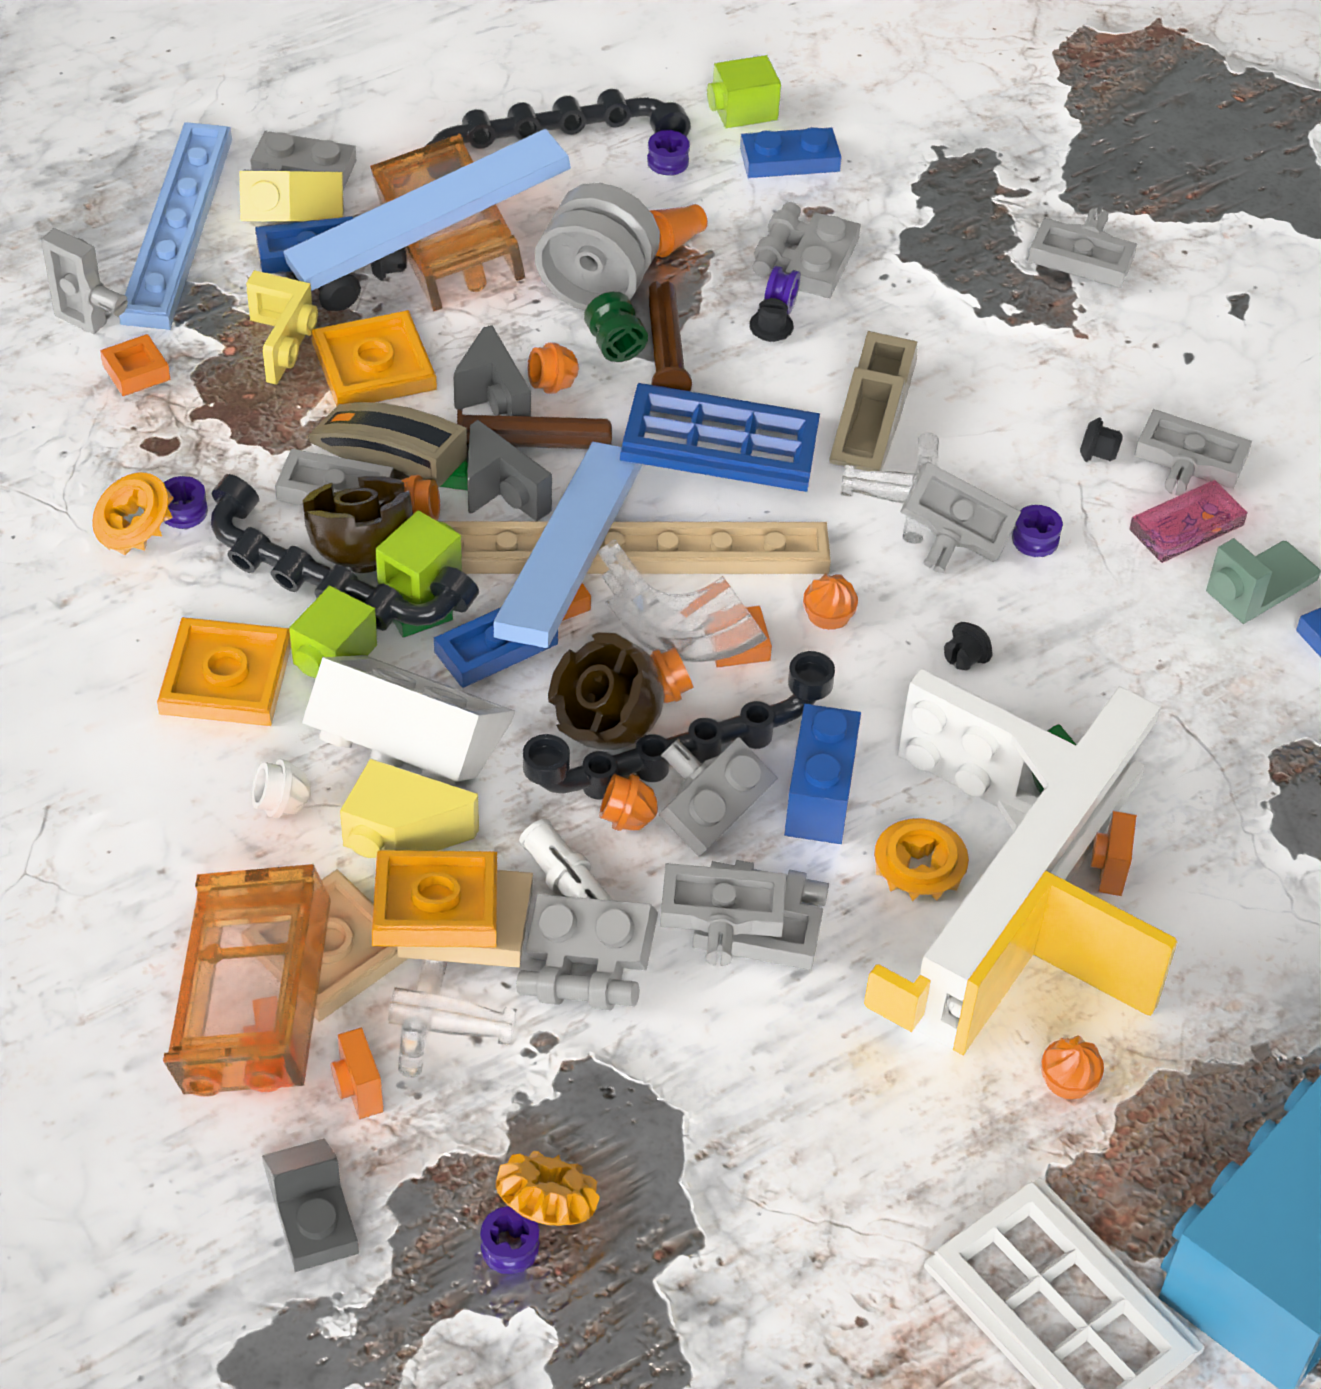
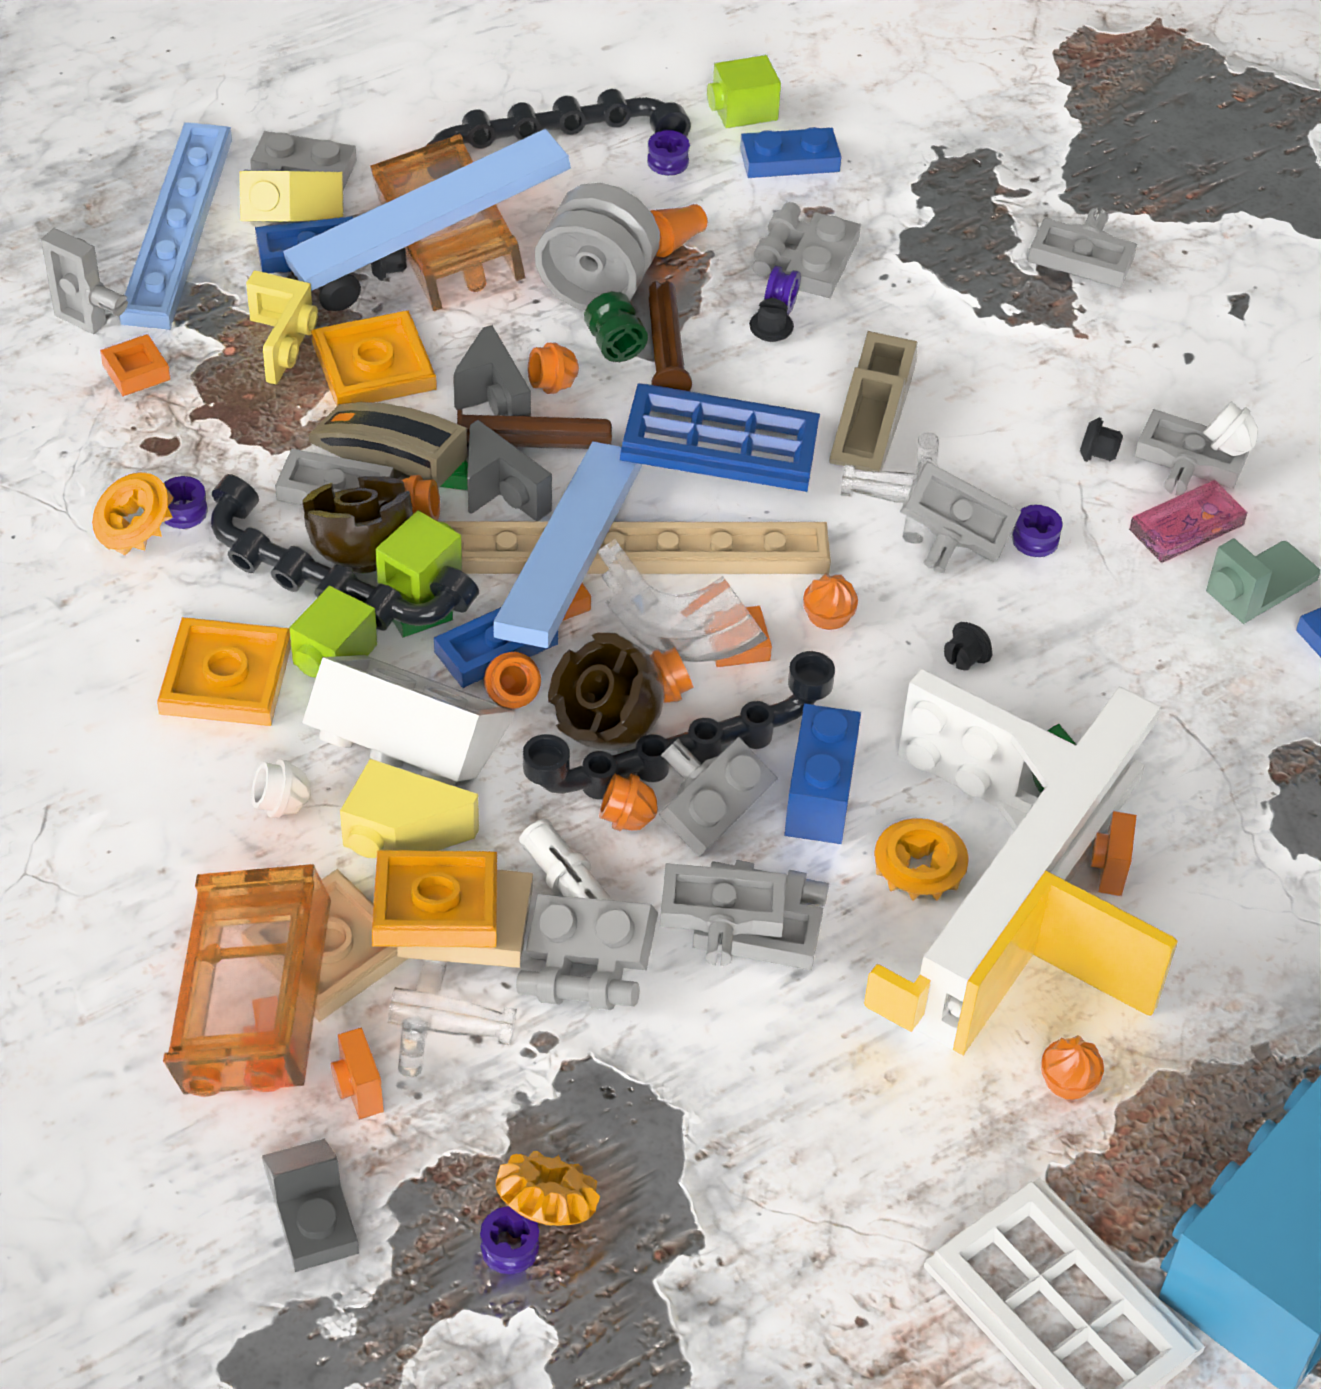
(512, 680): none -> orange plate
(1233, 430): none -> white plate

